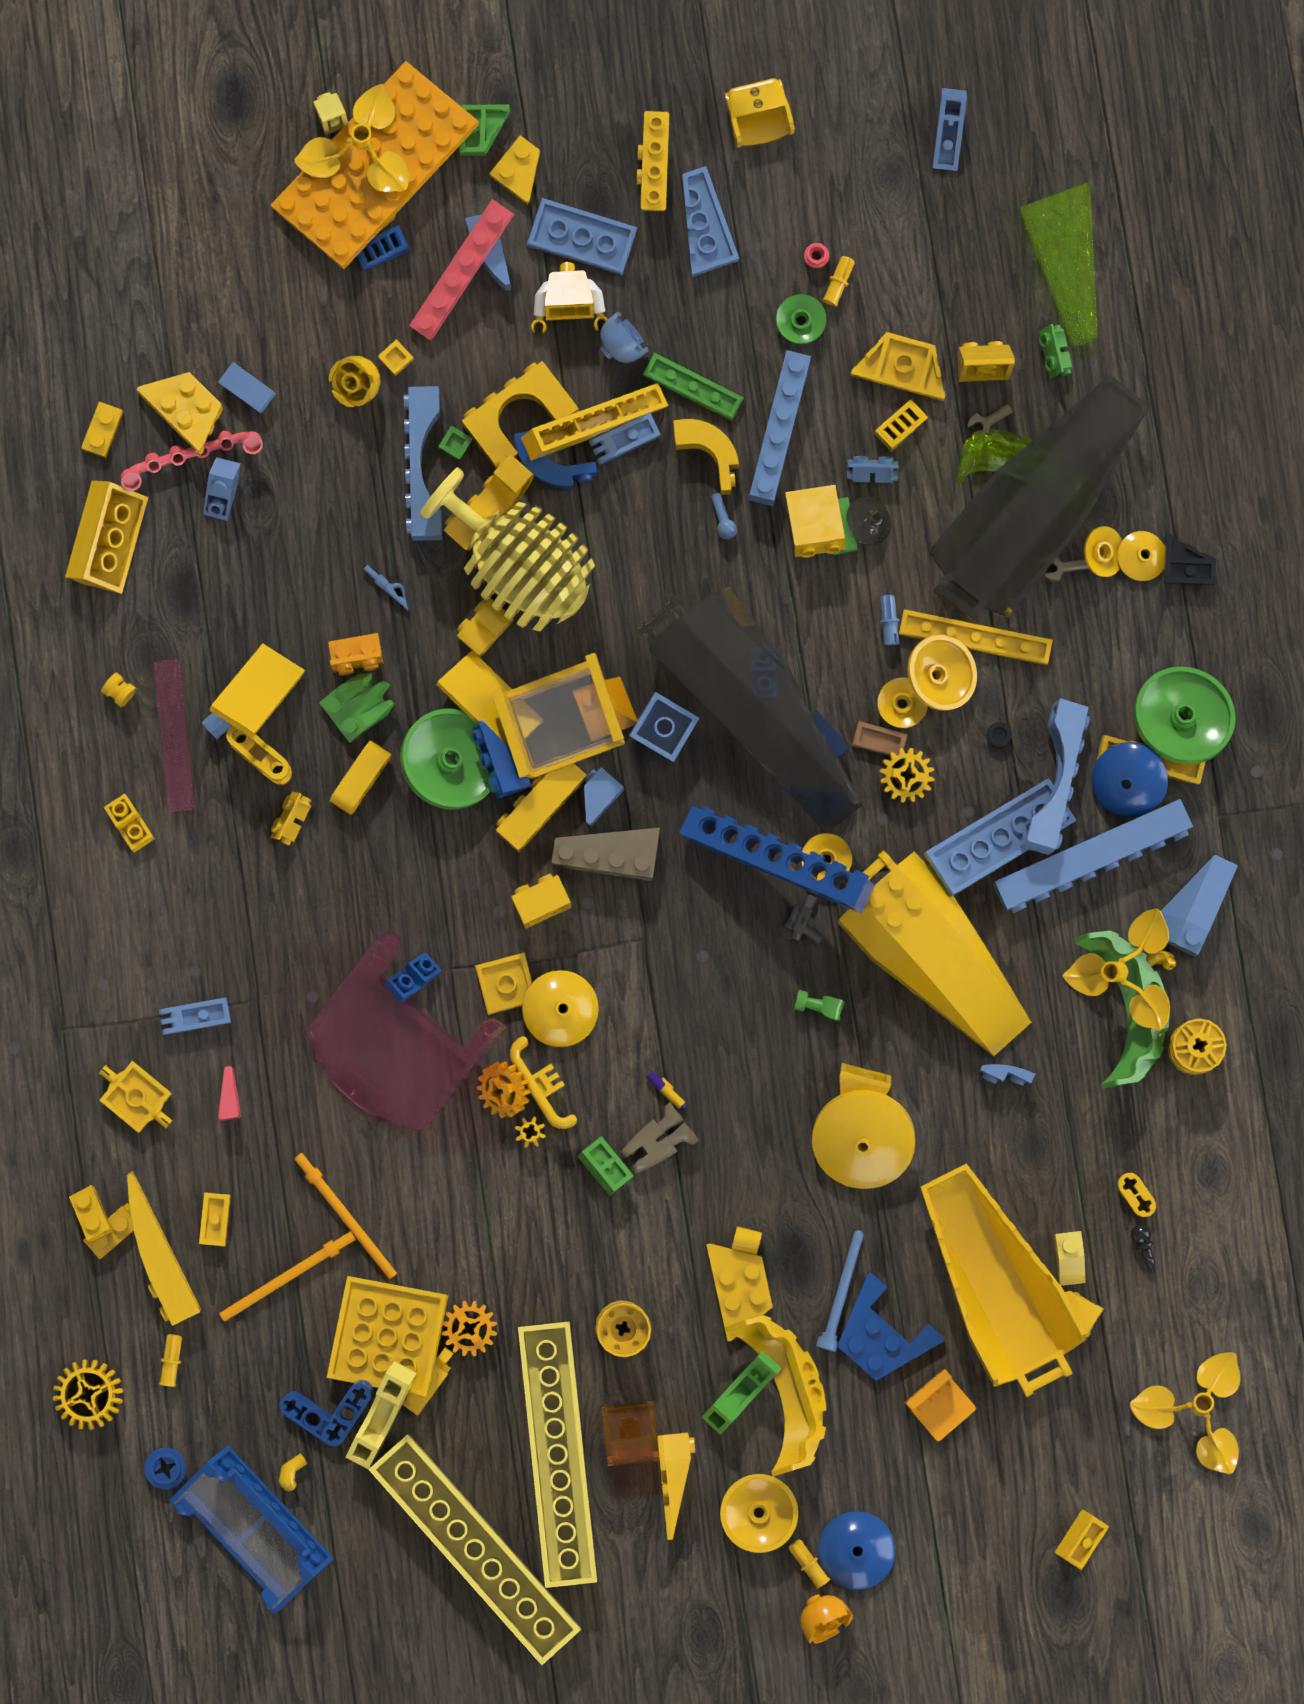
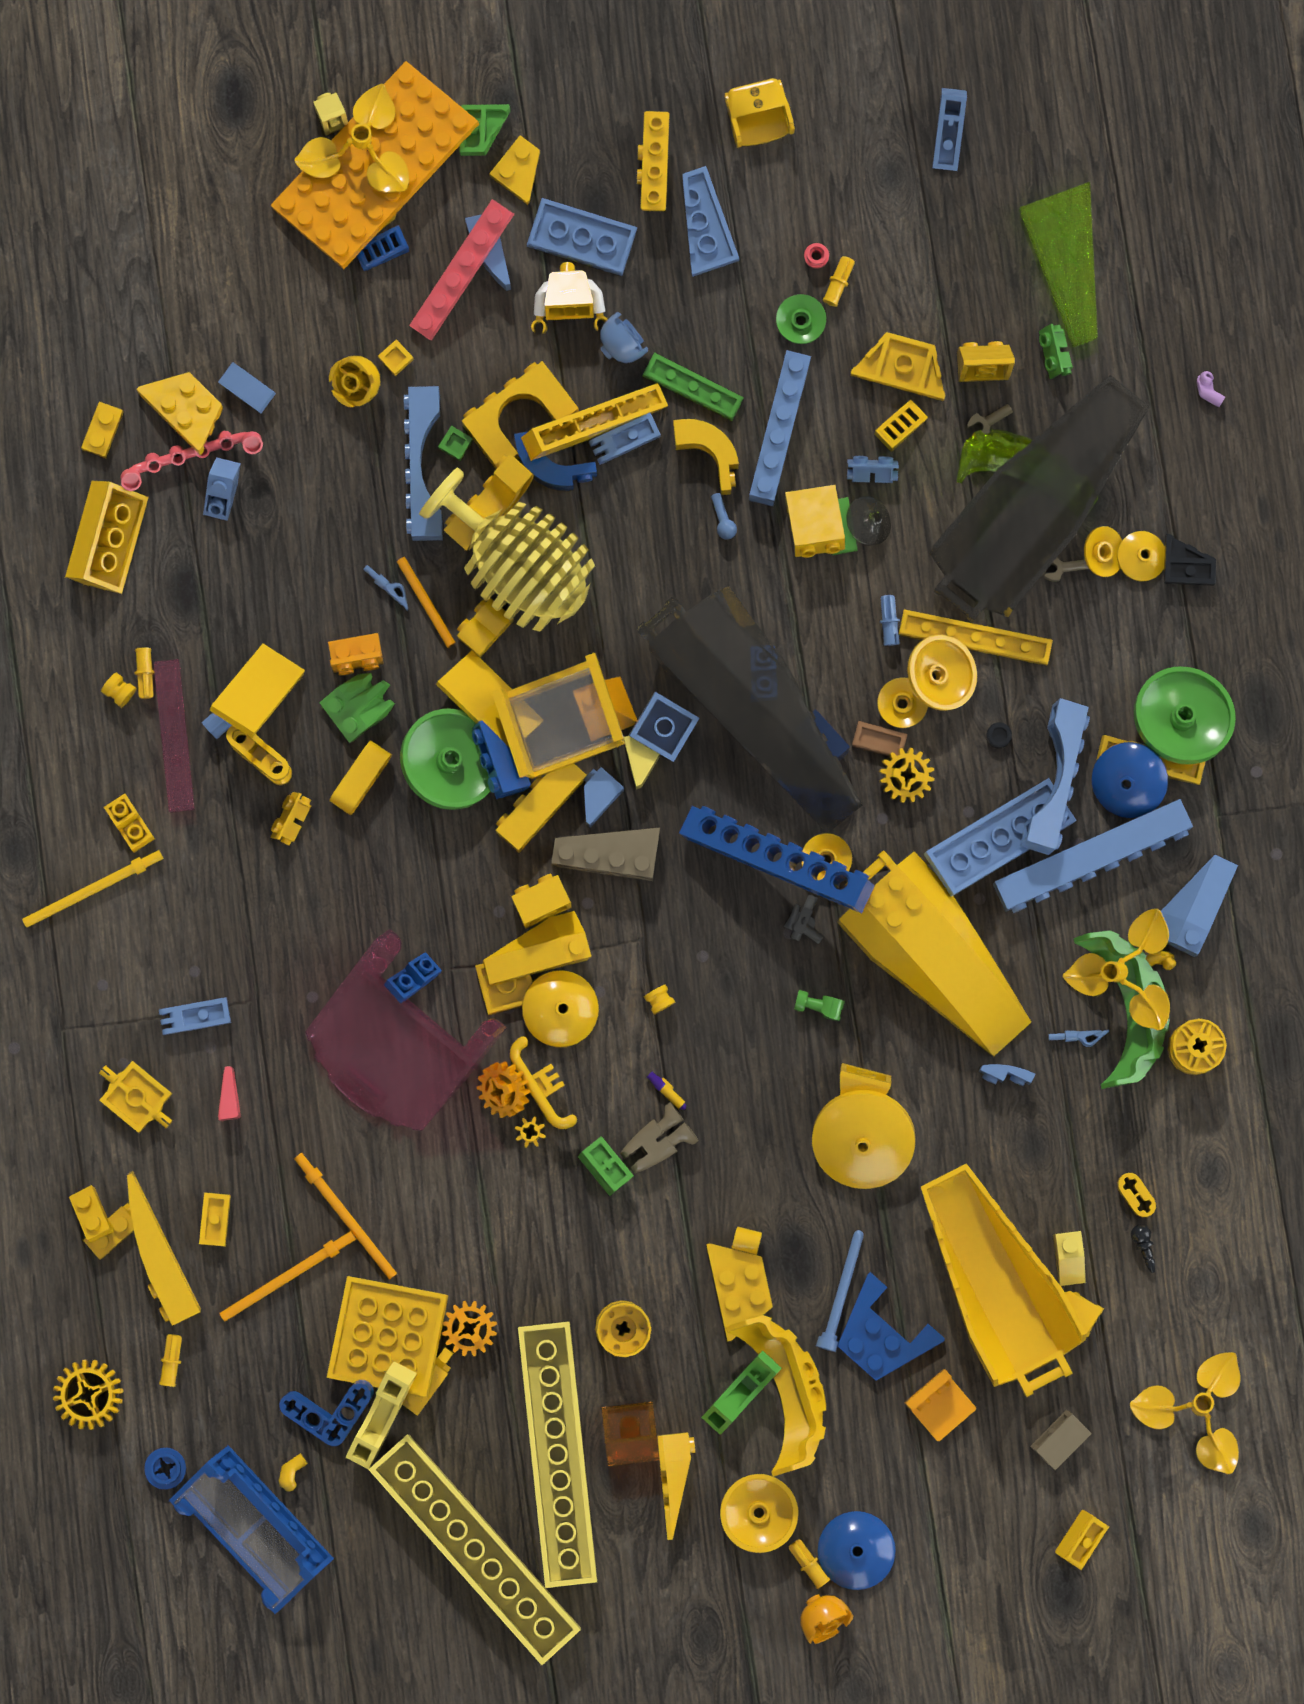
(137, 866): none -> yellow bar
(144, 673): none -> yellow axle
(426, 602): none -> light orange bar
(547, 946): none -> yellow wedge
(641, 760): none -> light yellow slope
(659, 999): none -> yellow wheel
(1061, 1439): none -> dark tan hinge
(1070, 1036): none -> medium blue hand
(1206, 389): none -> lavender arm

